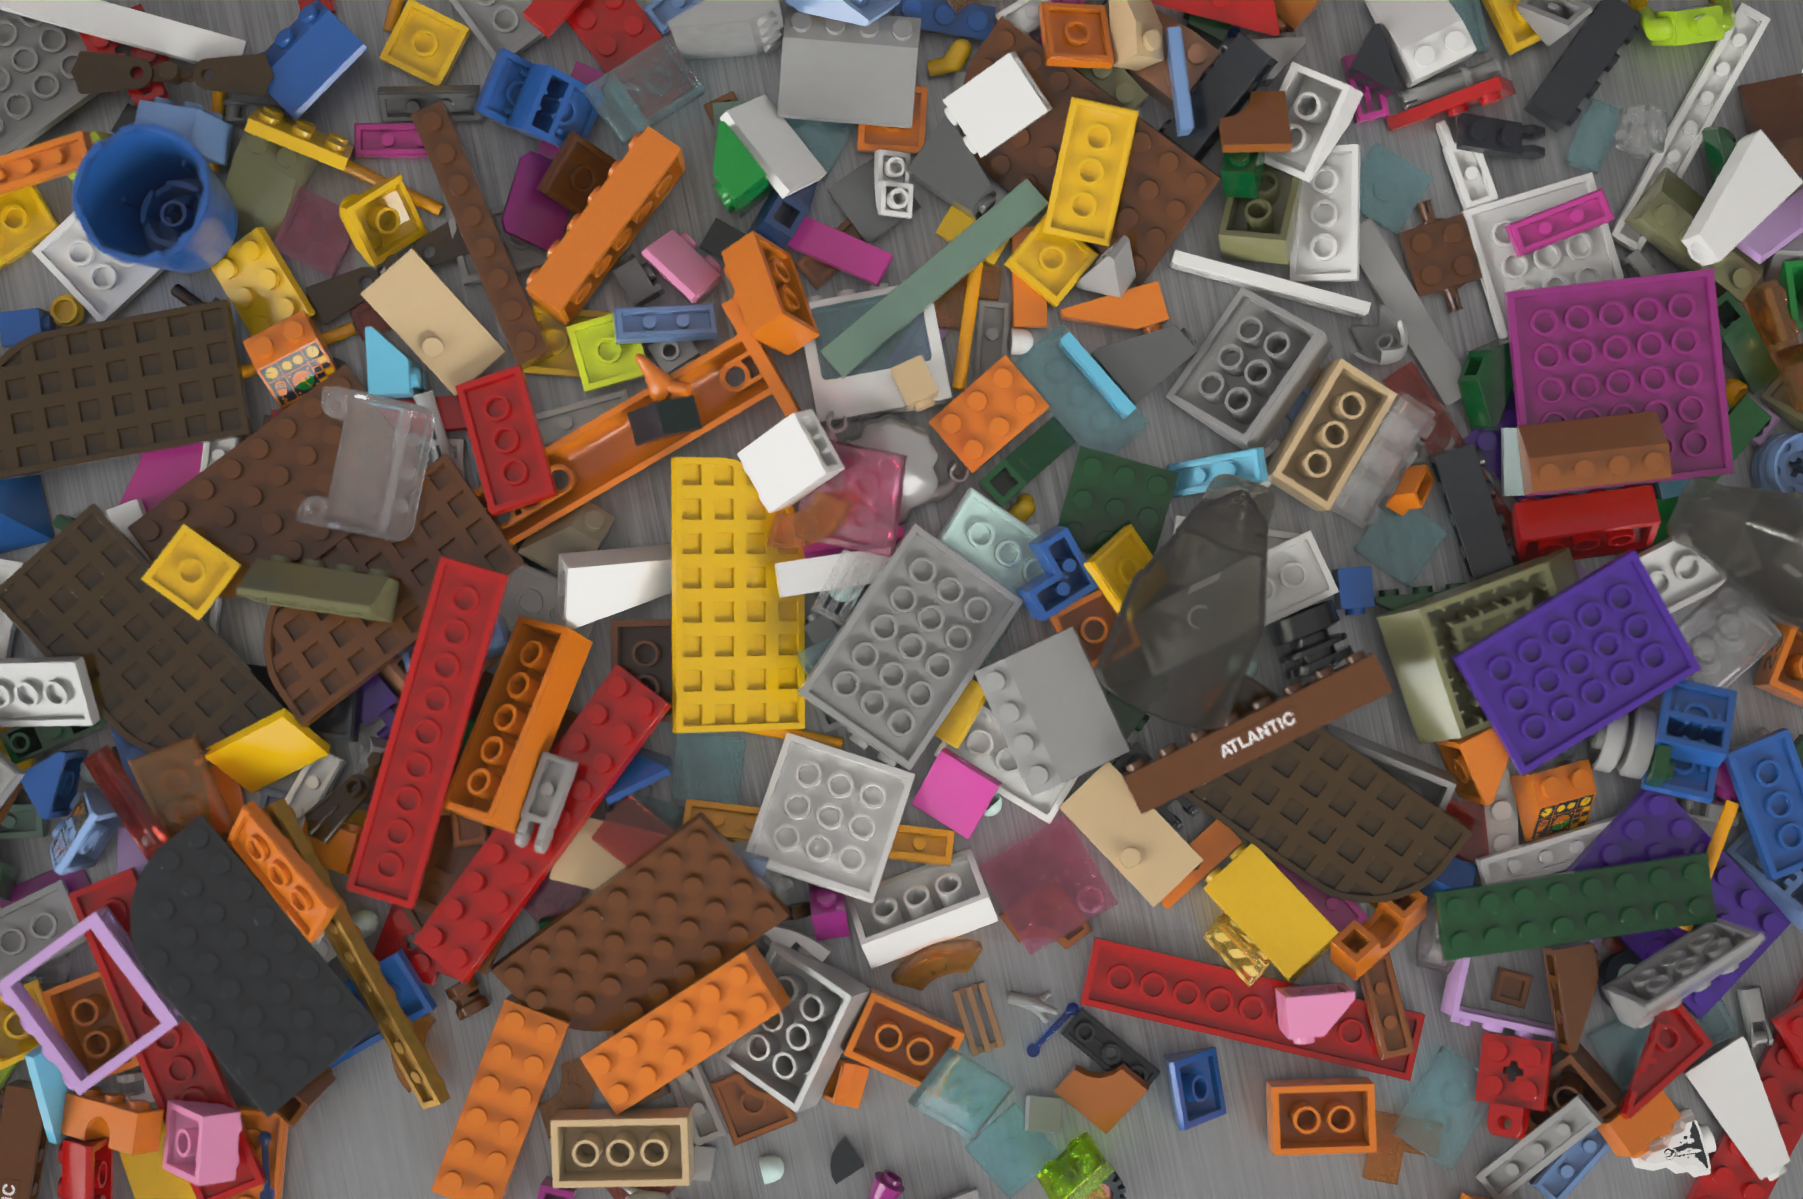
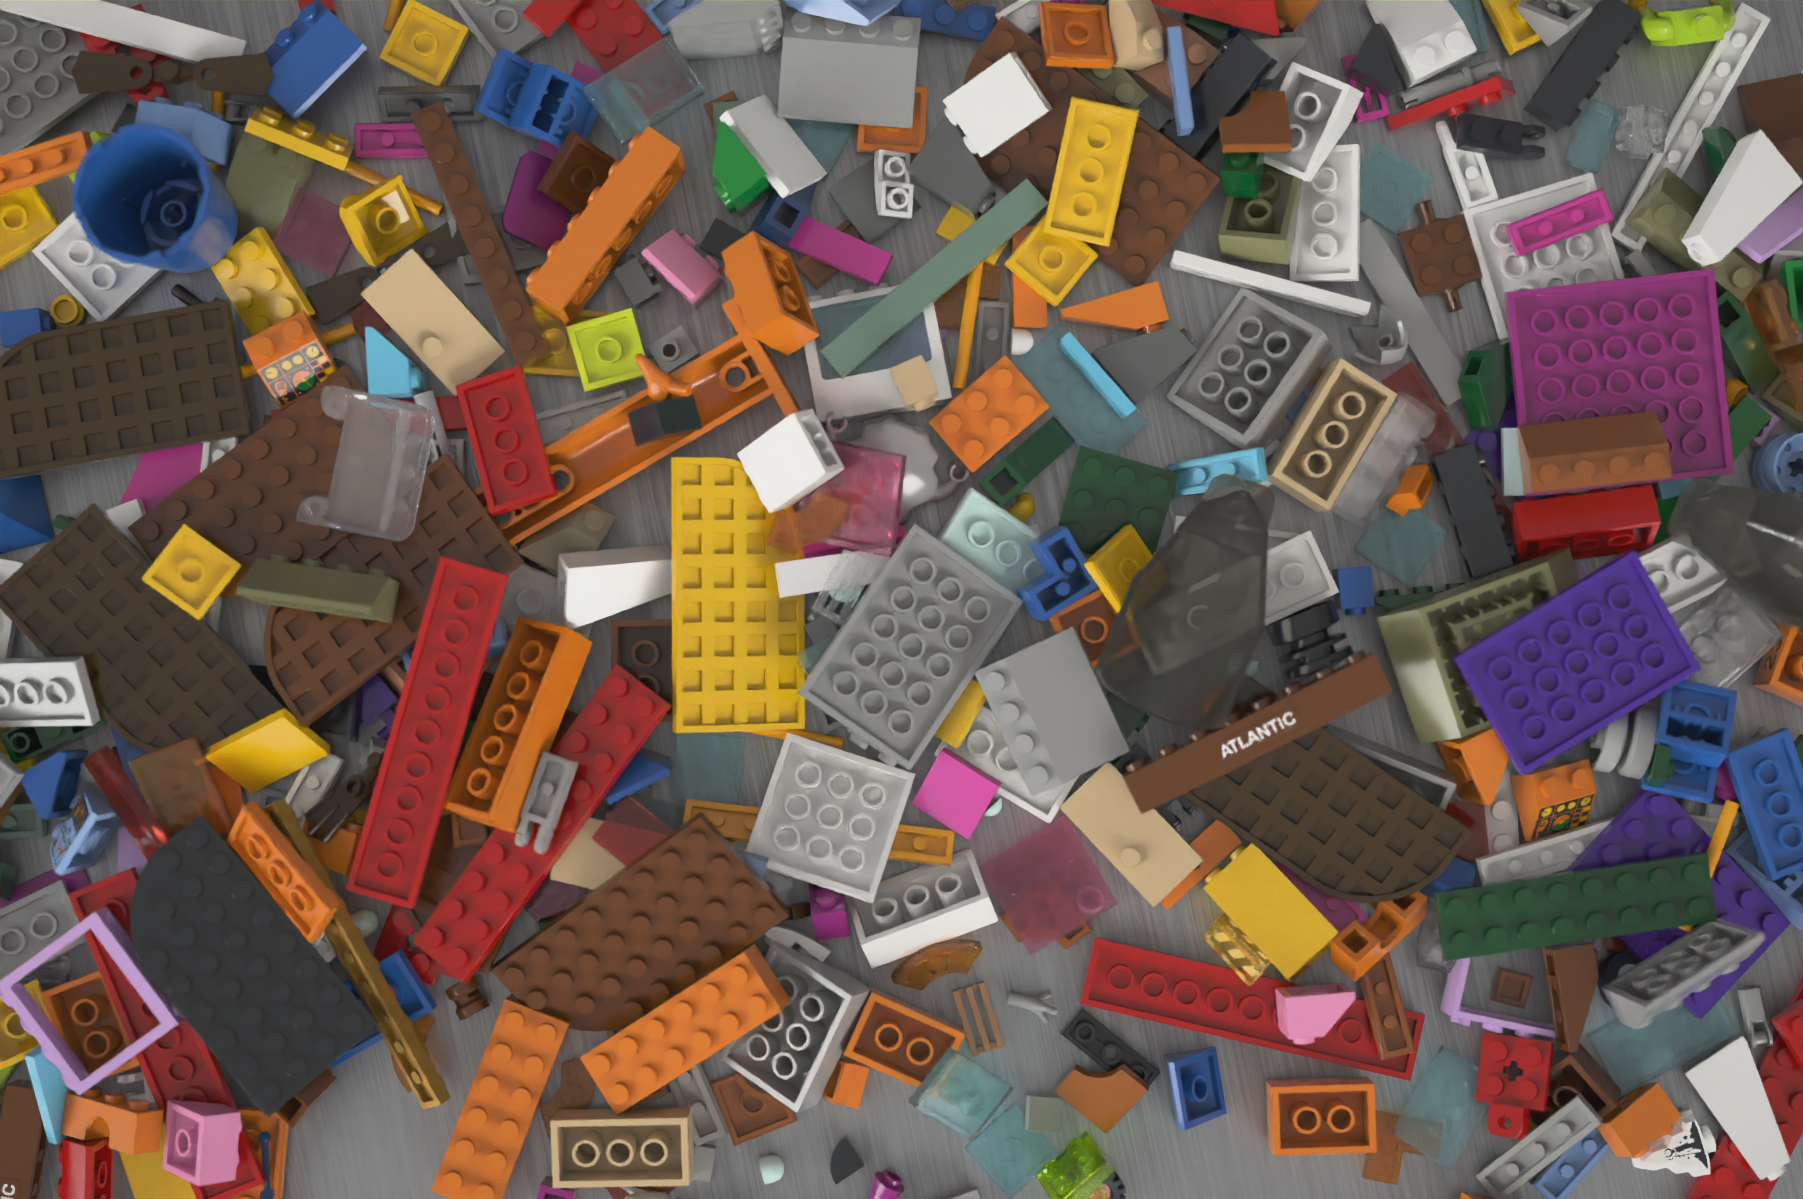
(665, 323): medium blue tile -> none
(953, 60): yellow arm -> none
(1033, 1049): clear blue hinge -> none
(1111, 271): light grey slope -> none
(1669, 1049): red wing -> none

